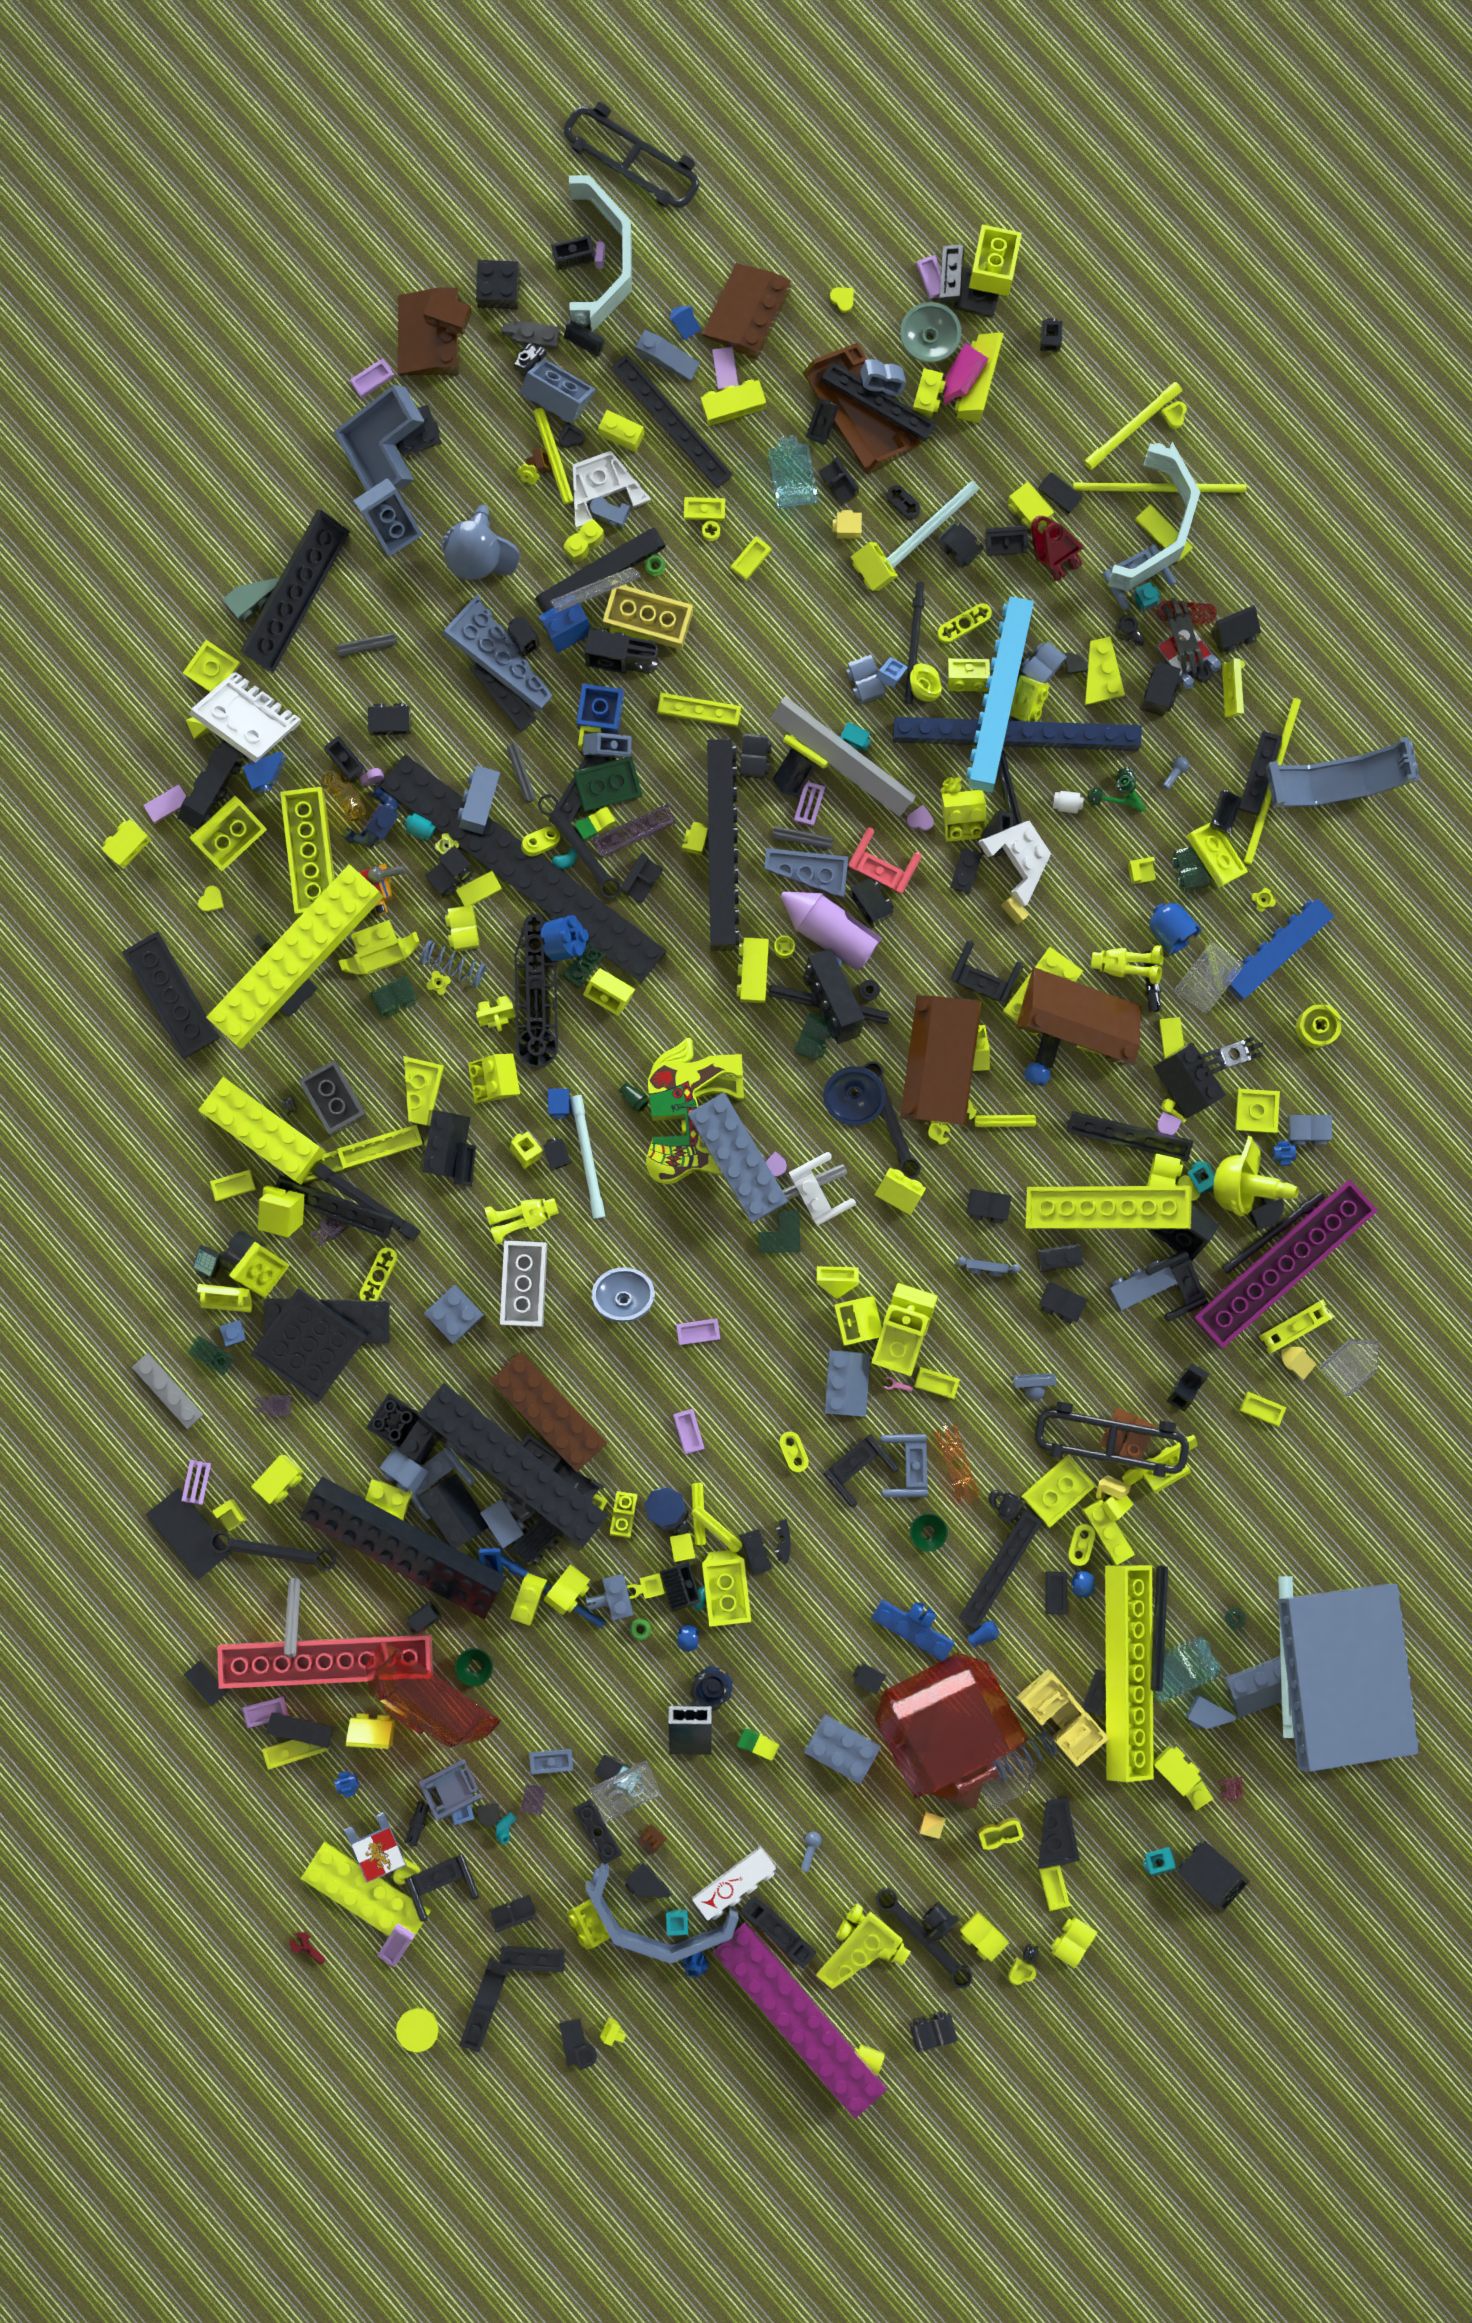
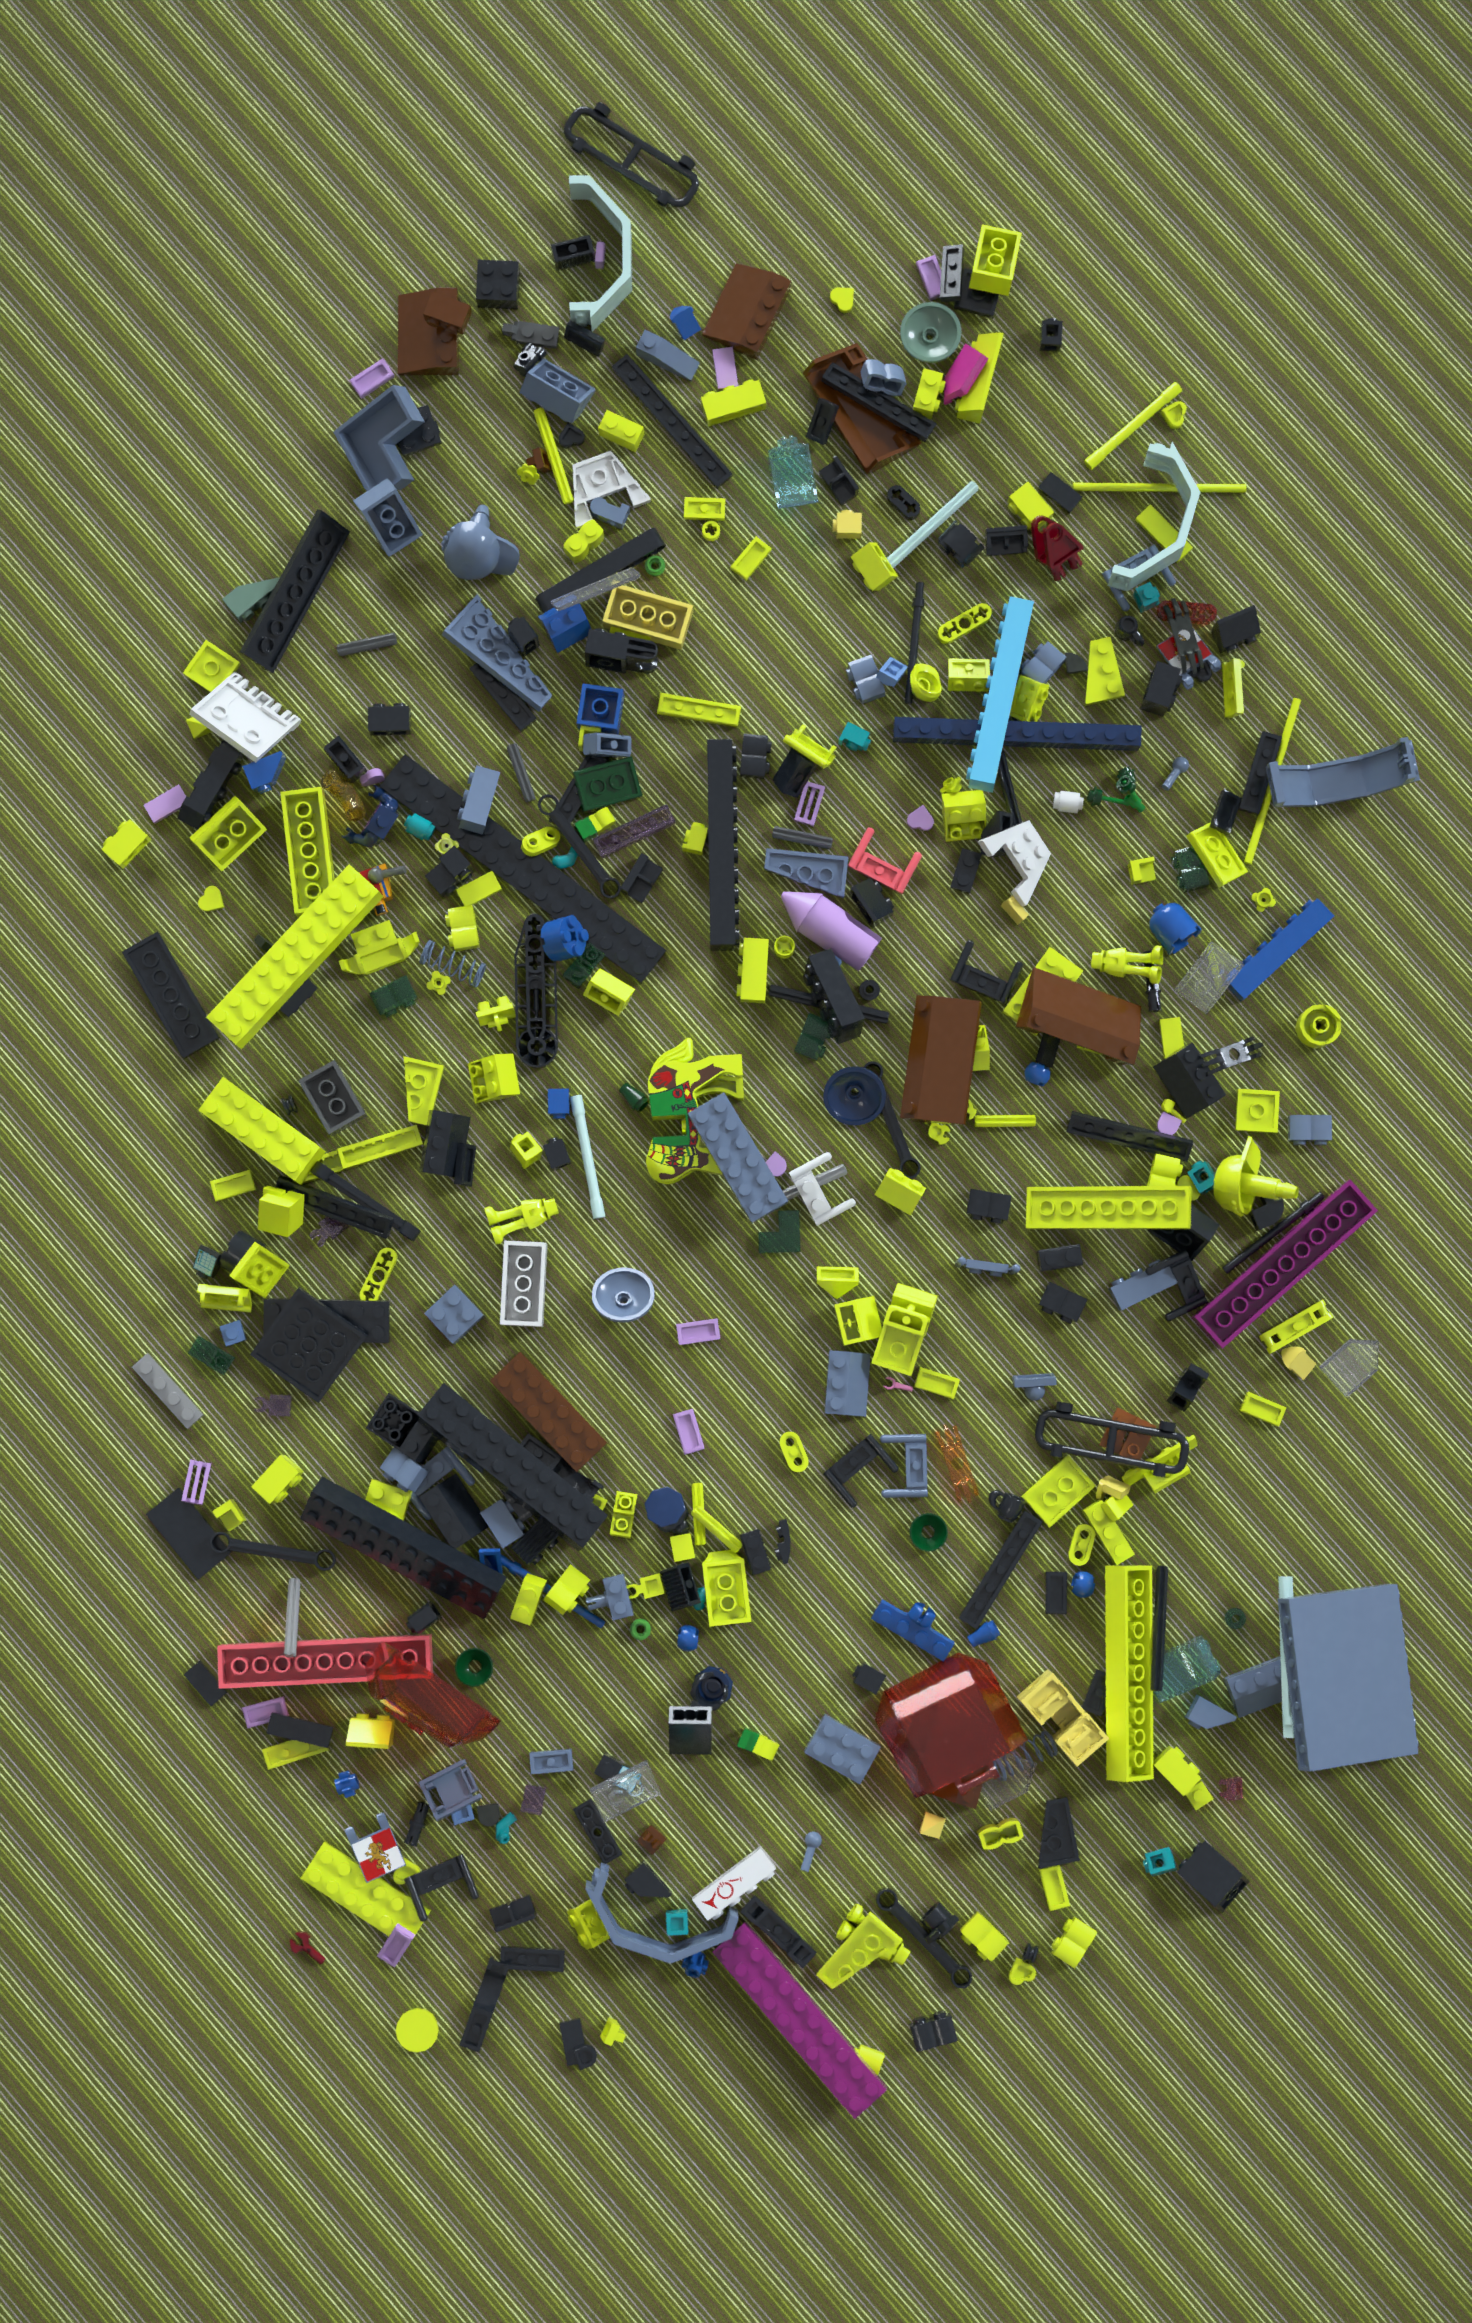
(842, 756): light grey tile -> none
(1284, 1153): blue gear -> none

